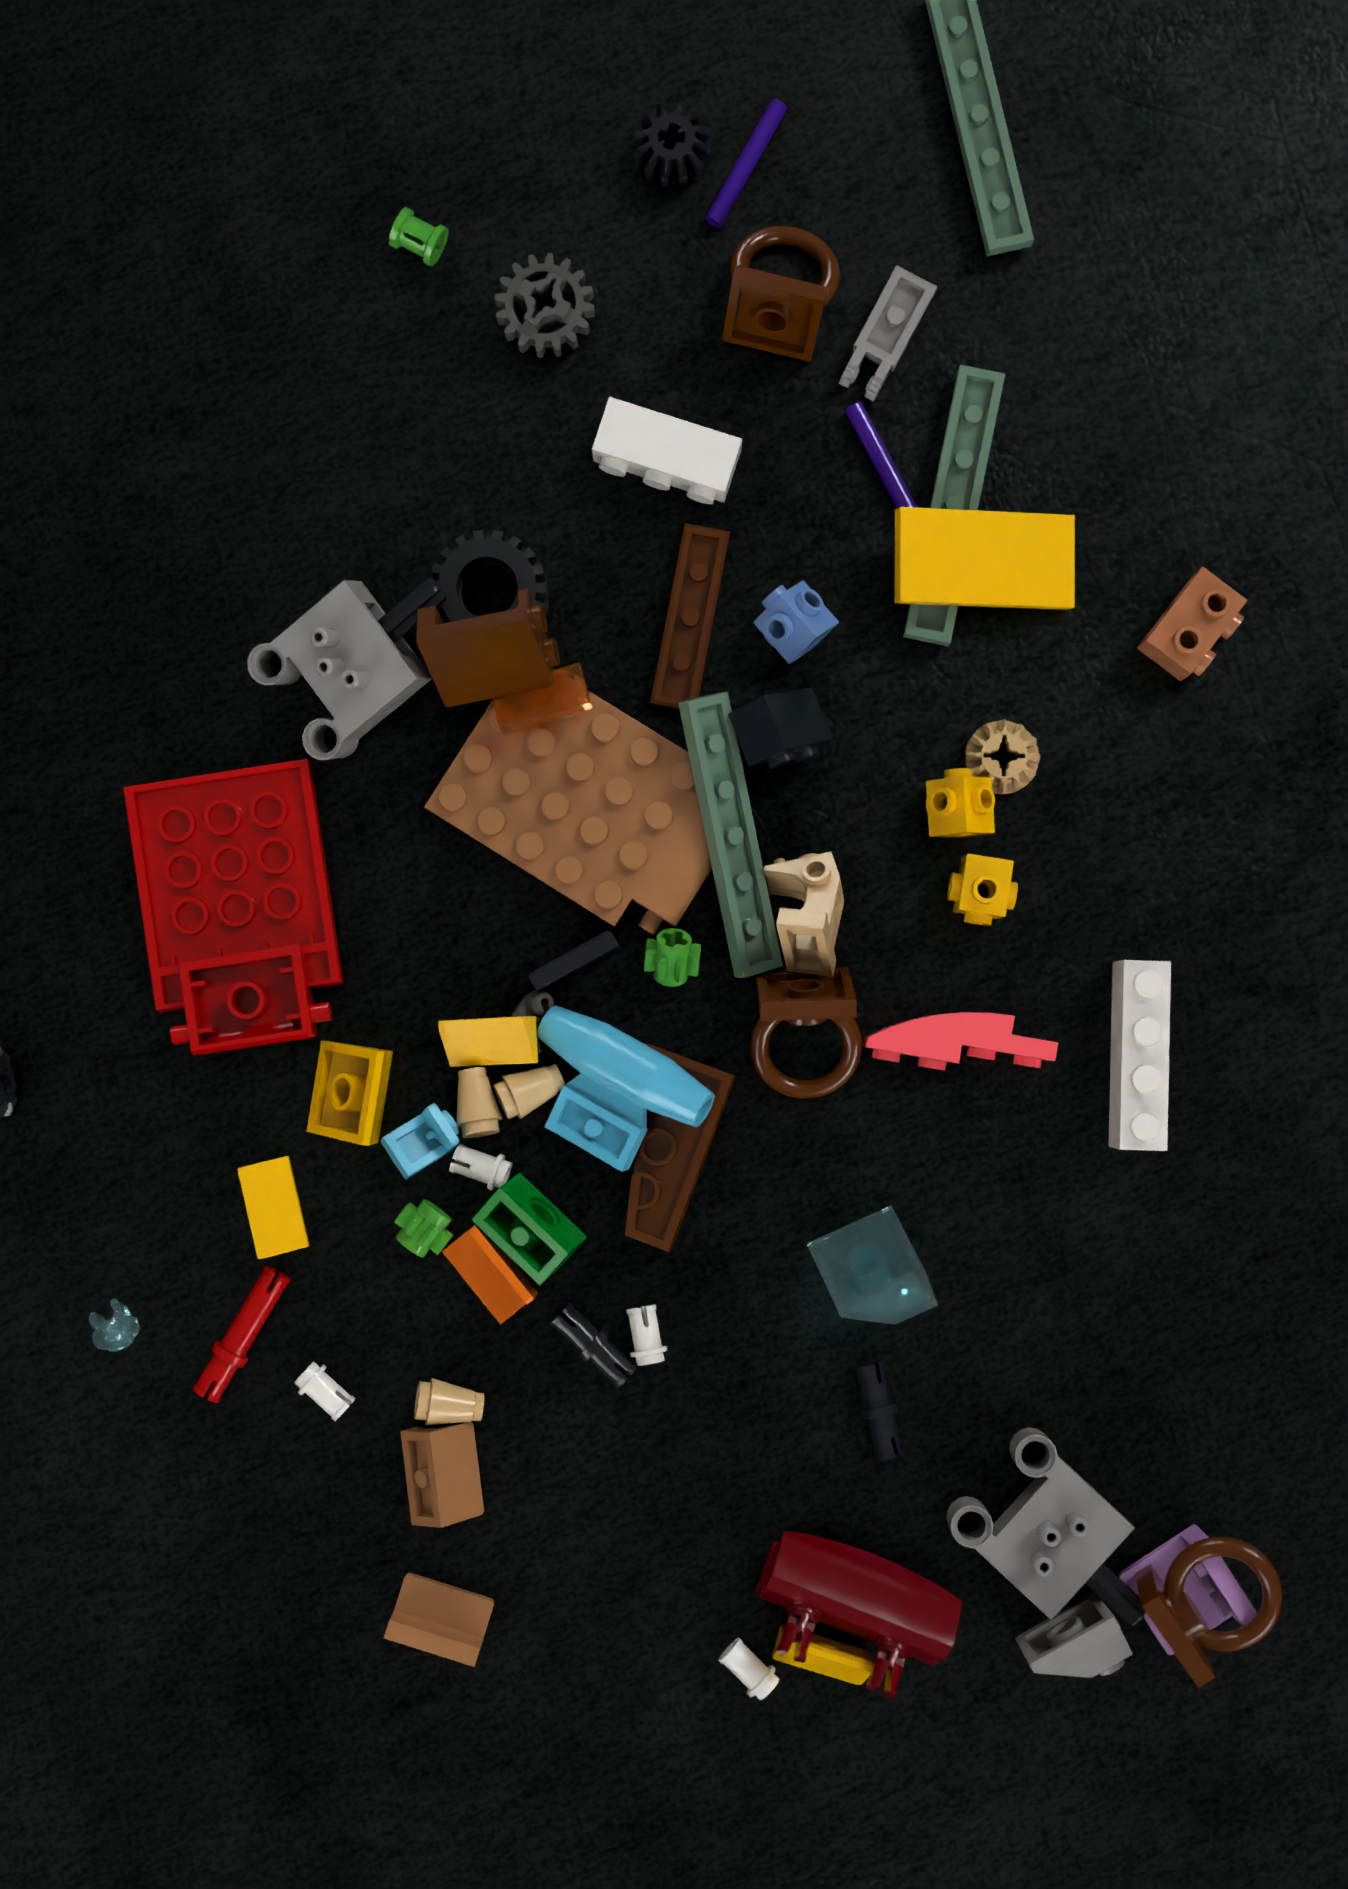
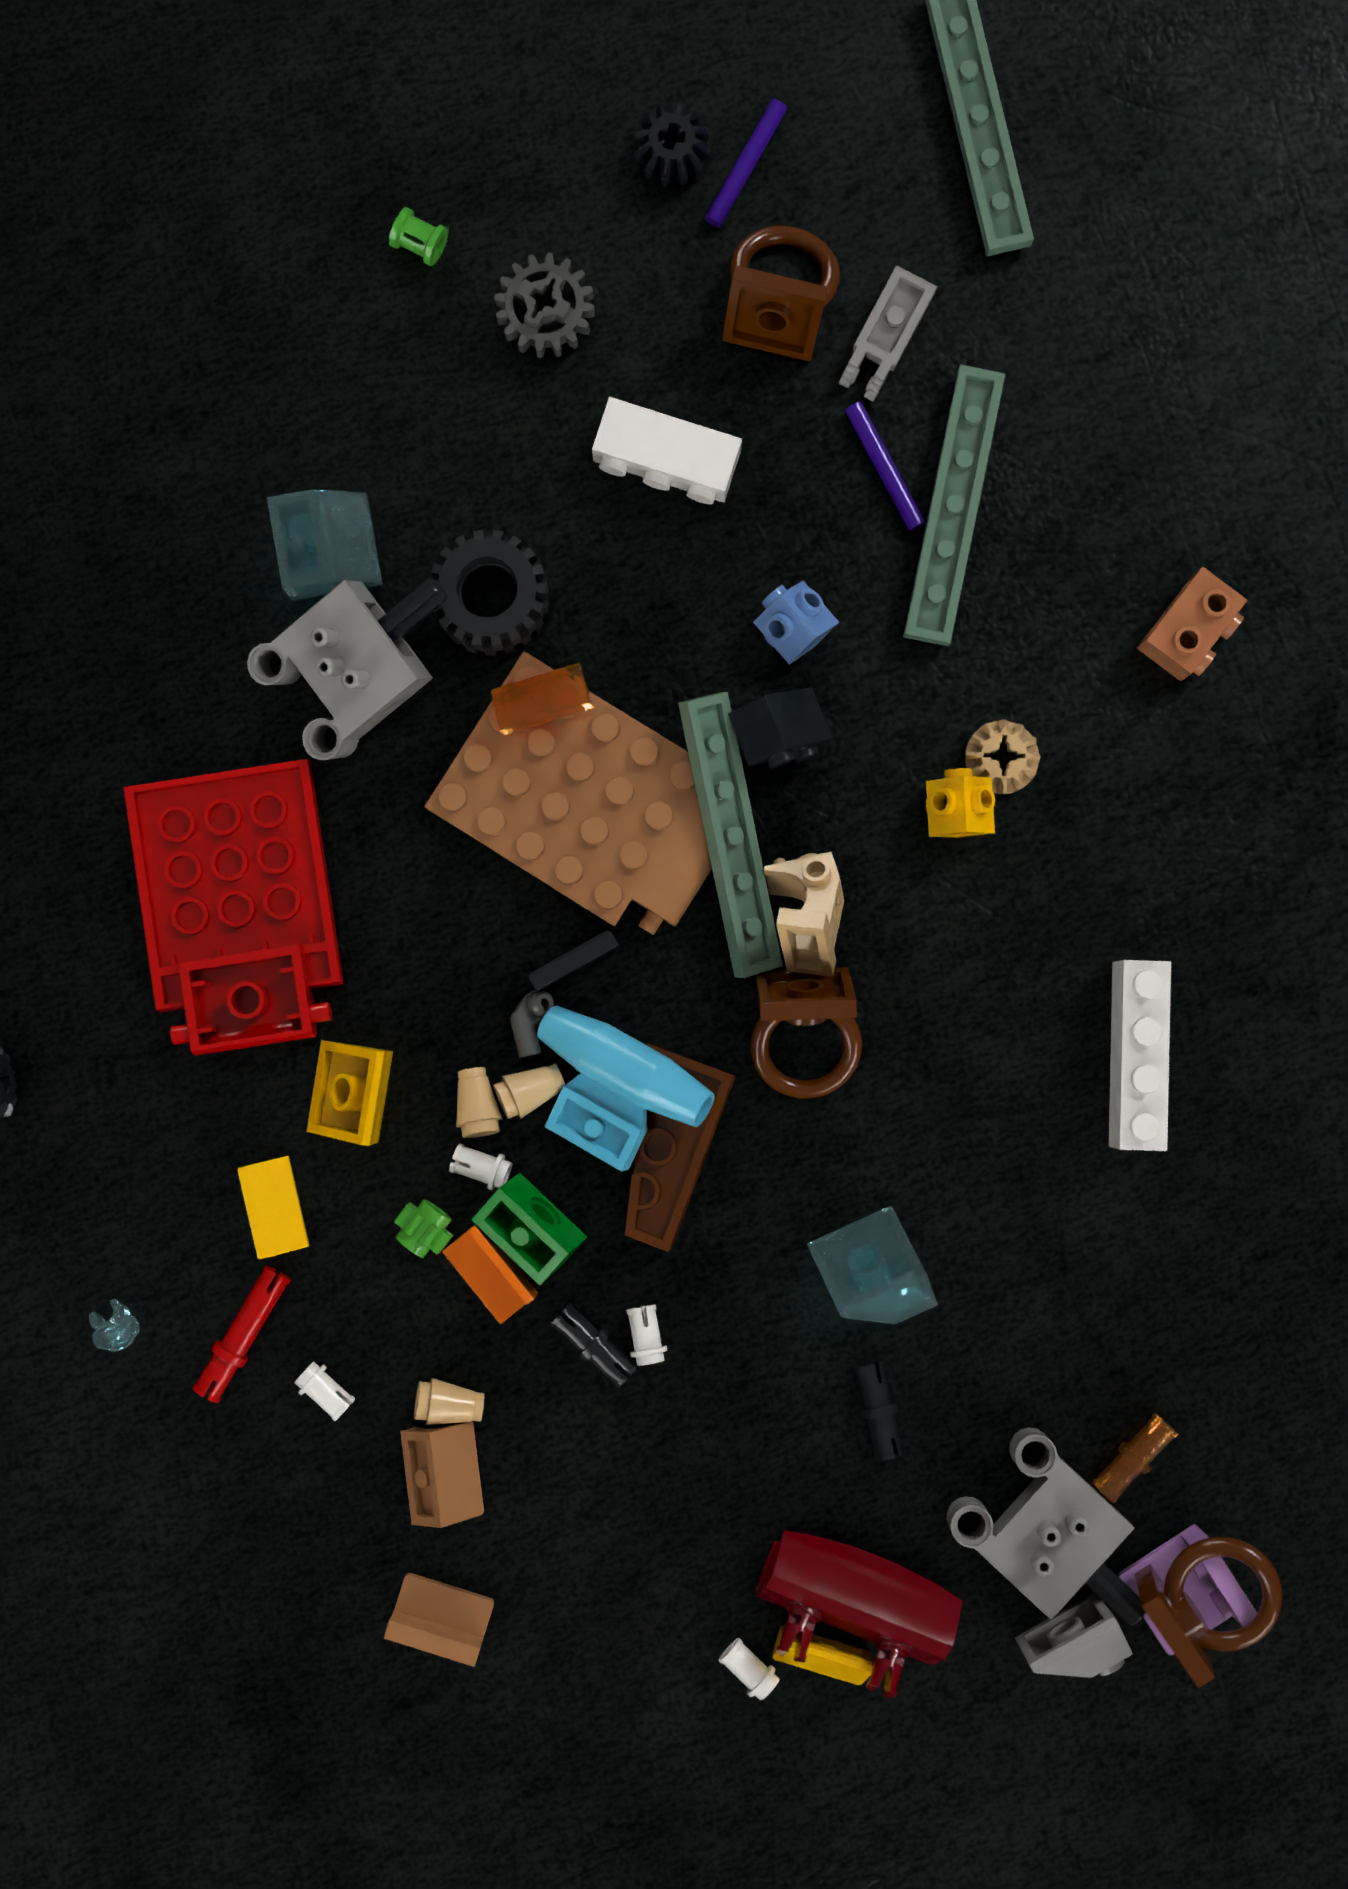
(323, 541): none -> clear light blue slope
(421, 1140): medium azure bracket -> none
(488, 653): reddish brown panel -> none
(490, 1041): yellow slope -> none
(672, 957): bright green gear -> none
(690, 616): reddish brown tile -> none
(941, 1038): coral slope -> none
(984, 558): yellow tile -> none
(991, 873): yellow brick -> none
(1134, 1458): none -> clear orange pin

